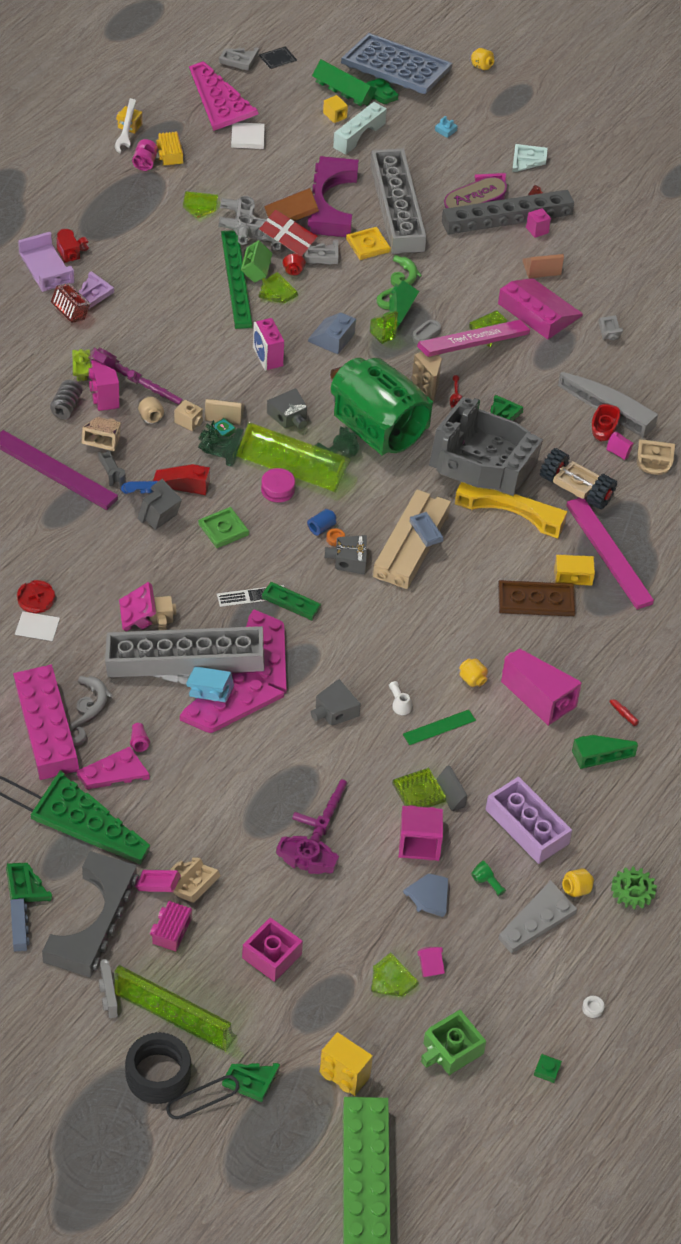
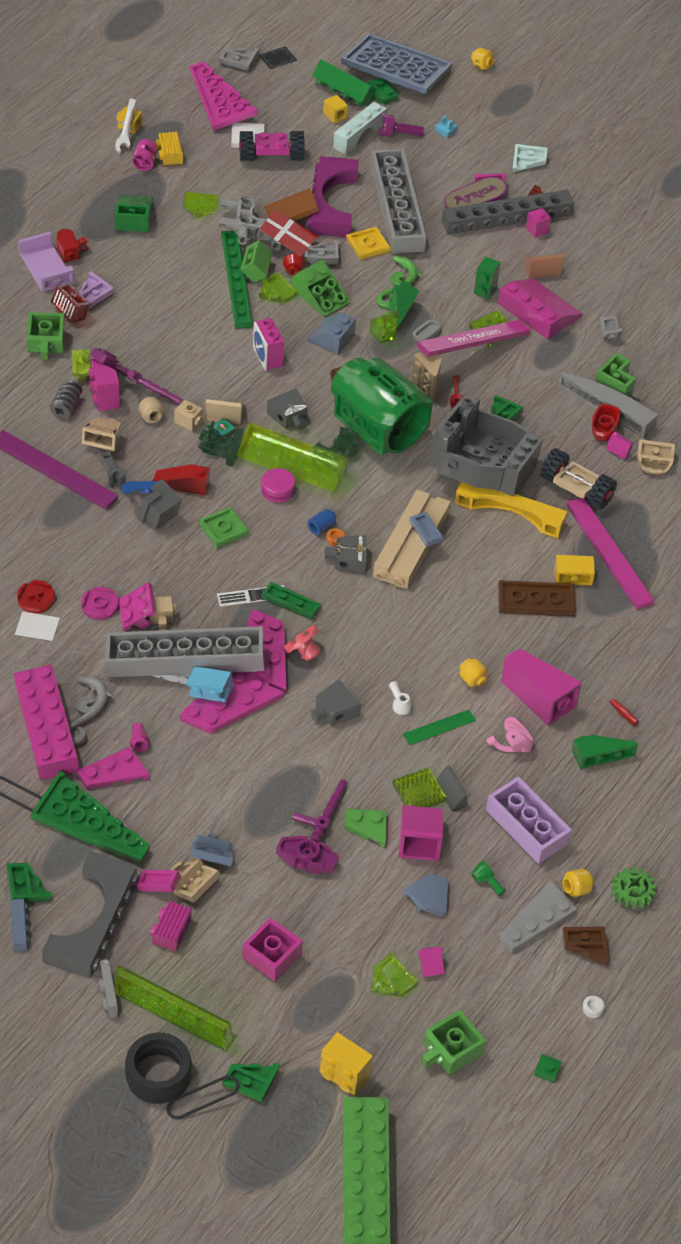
(45, 333): none -> bright green hinge
(100, 603): none -> dark pink tile
(133, 213): none -> green slope
(212, 849): none -> sand blue slope
(271, 145): none -> plate
(304, 644): none -> coral plate
(320, 288): none -> bright green slope
(367, 824): none -> bright green wing
(389, 126): none -> magenta piece
(487, 277): none -> green brick
(516, 735): none -> bright pink helmet
(587, 942): none -> reddish brown wing
(615, 375): none -> bright green brick

